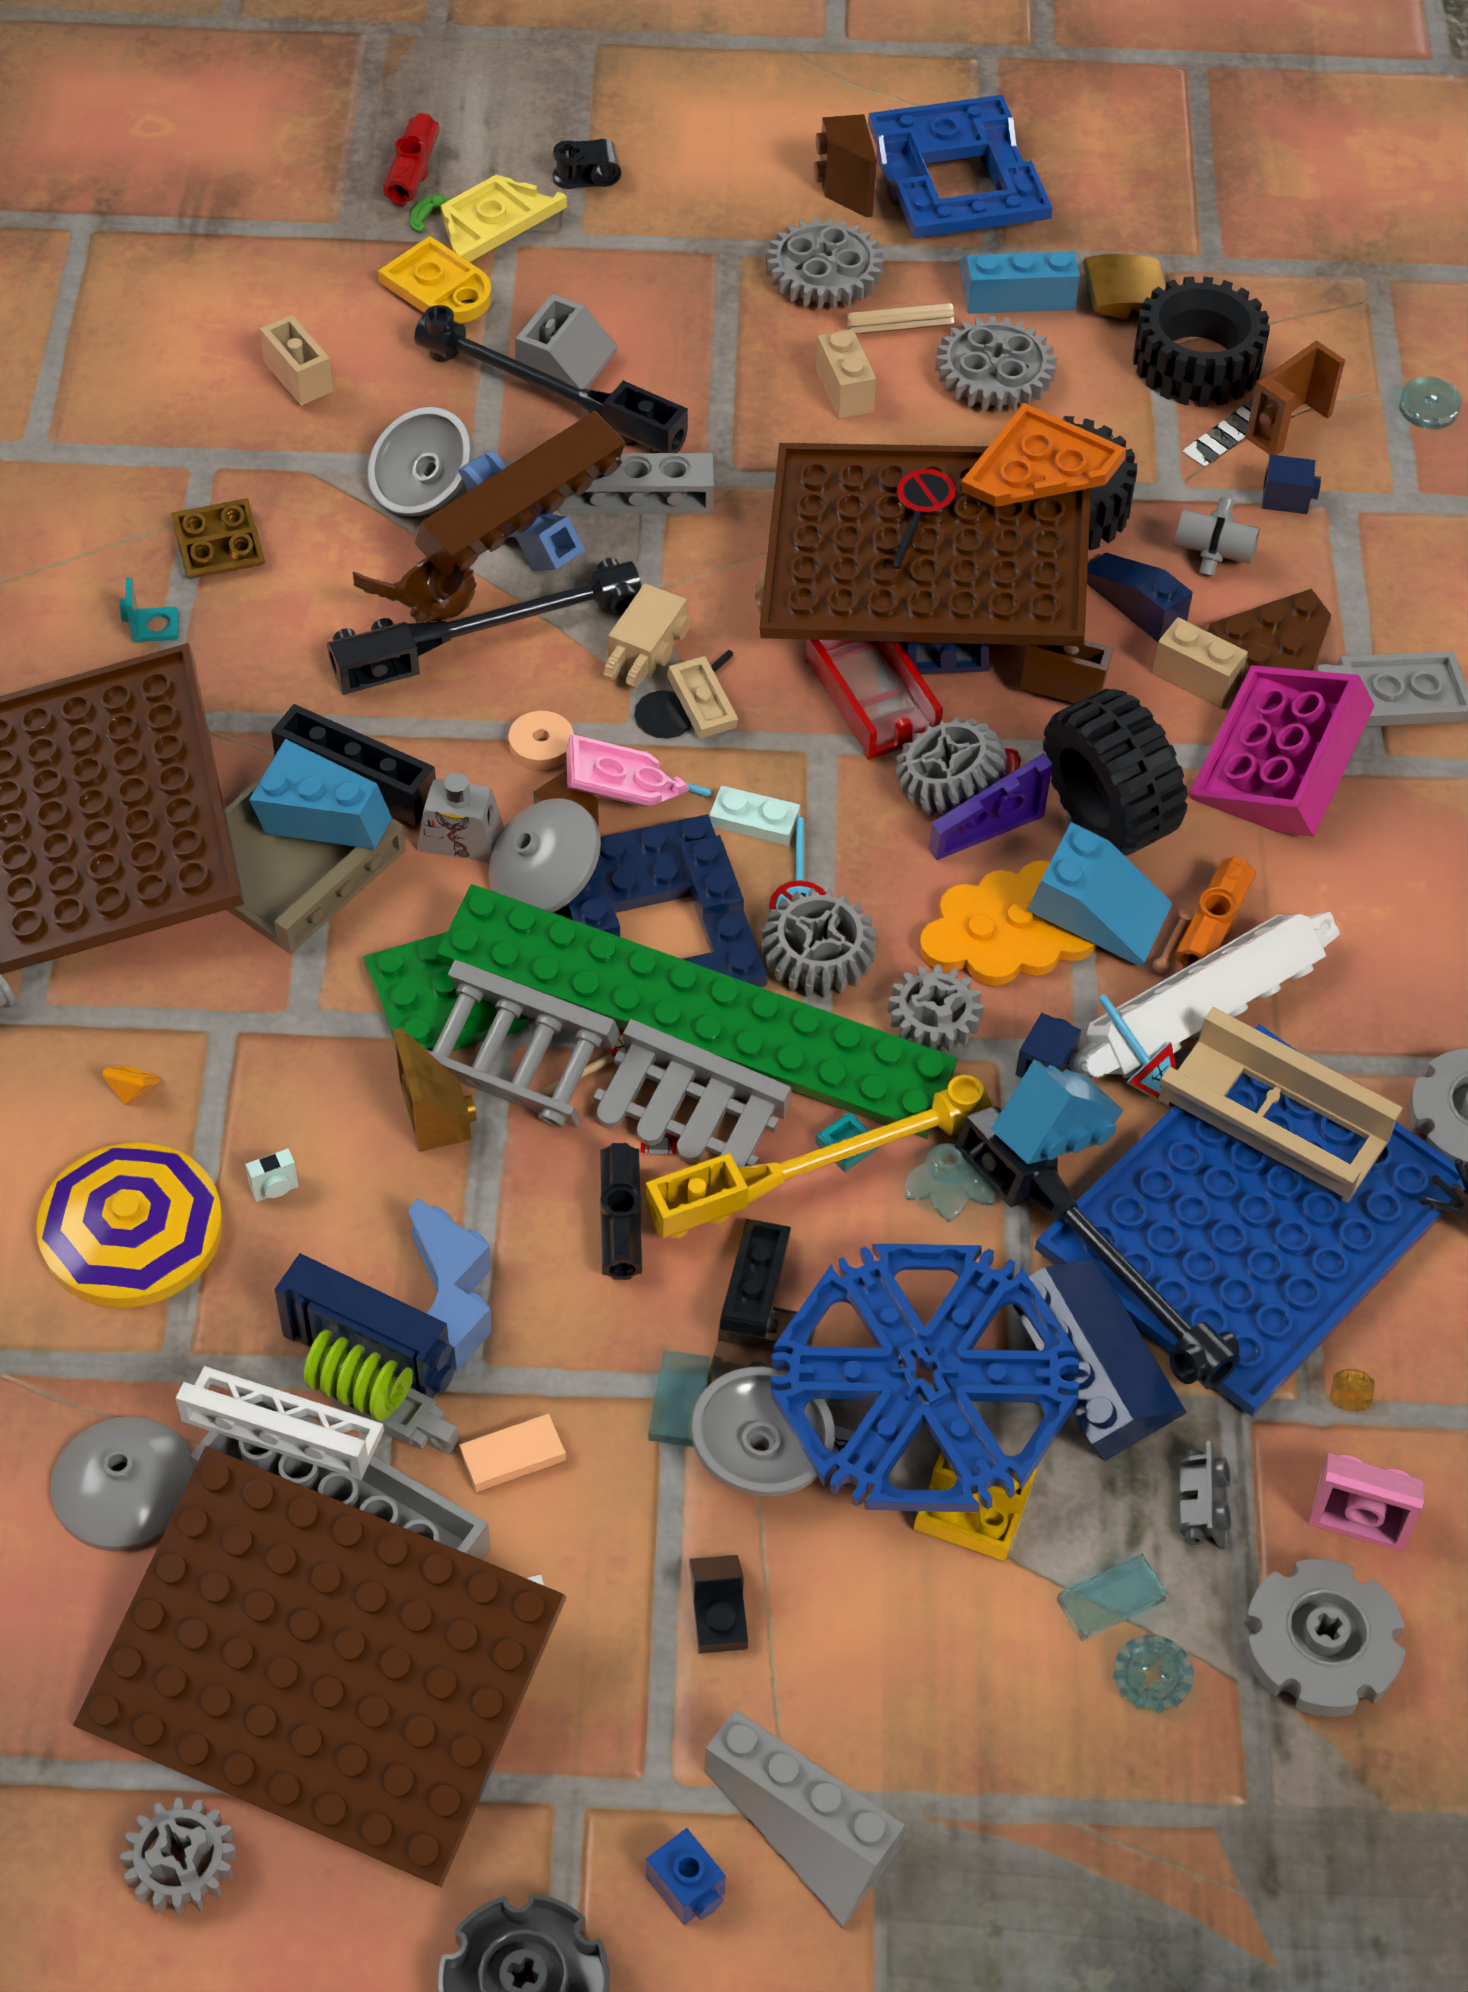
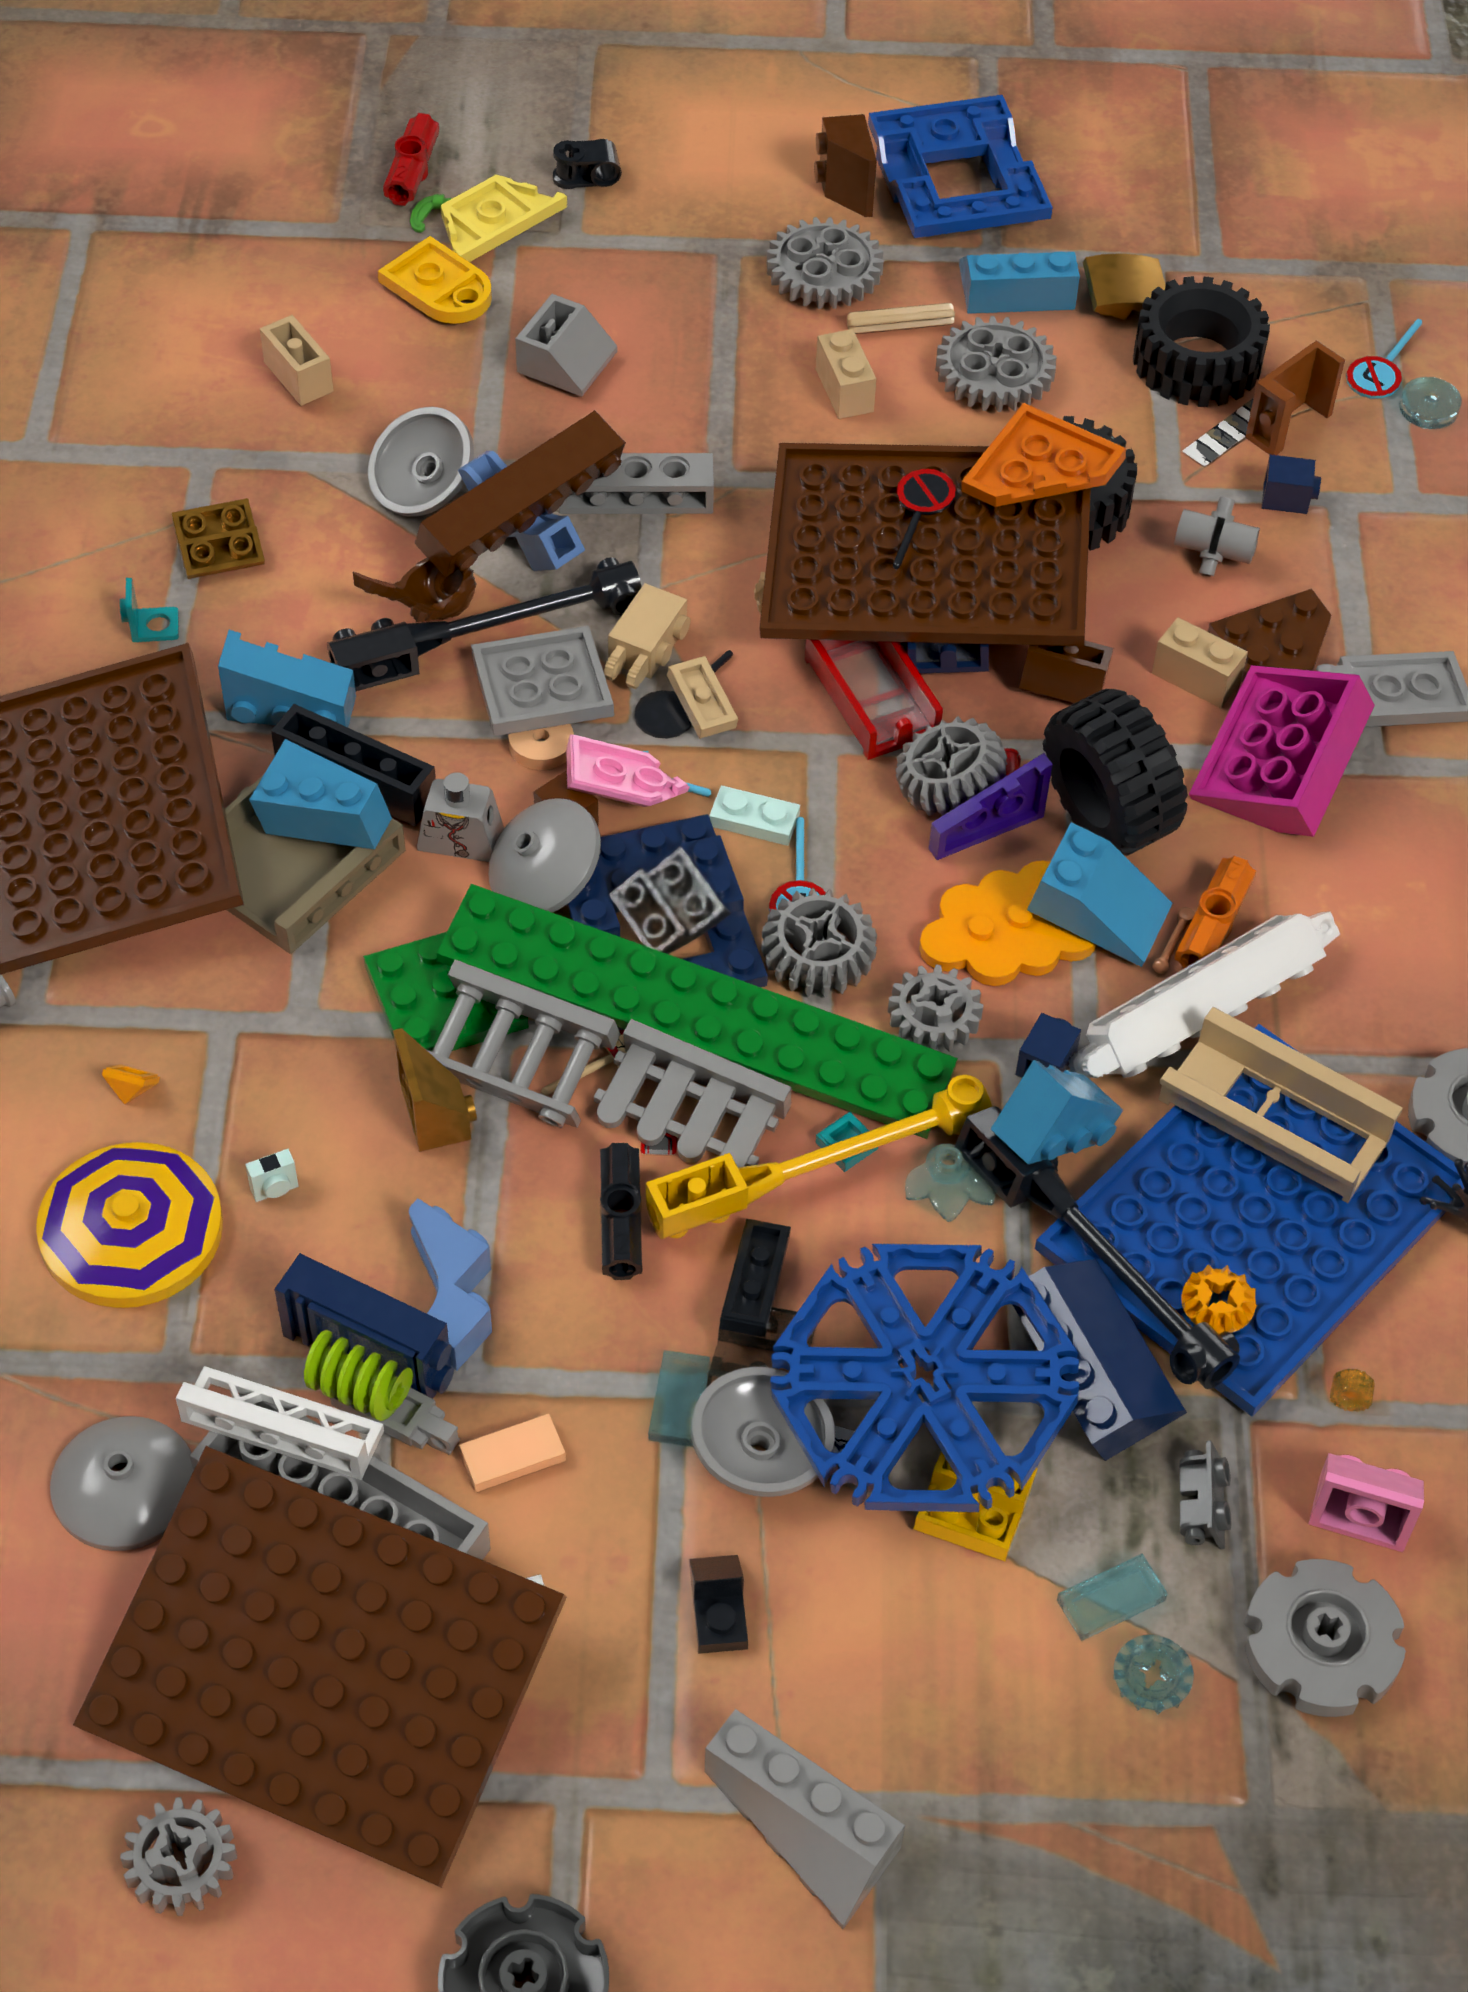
(264, 684): none -> dark azure wedge
(542, 680): none -> light grey plate
(629, 410): black bar -> none
(670, 903): none -> clear smoke slope
(686, 1877): blue brick -> none
(1140, 592): dark blue slope -> none
(1149, 1076): medium azure piece -> none
(1220, 1316): none -> light orange gear
(1378, 376): none -> piece

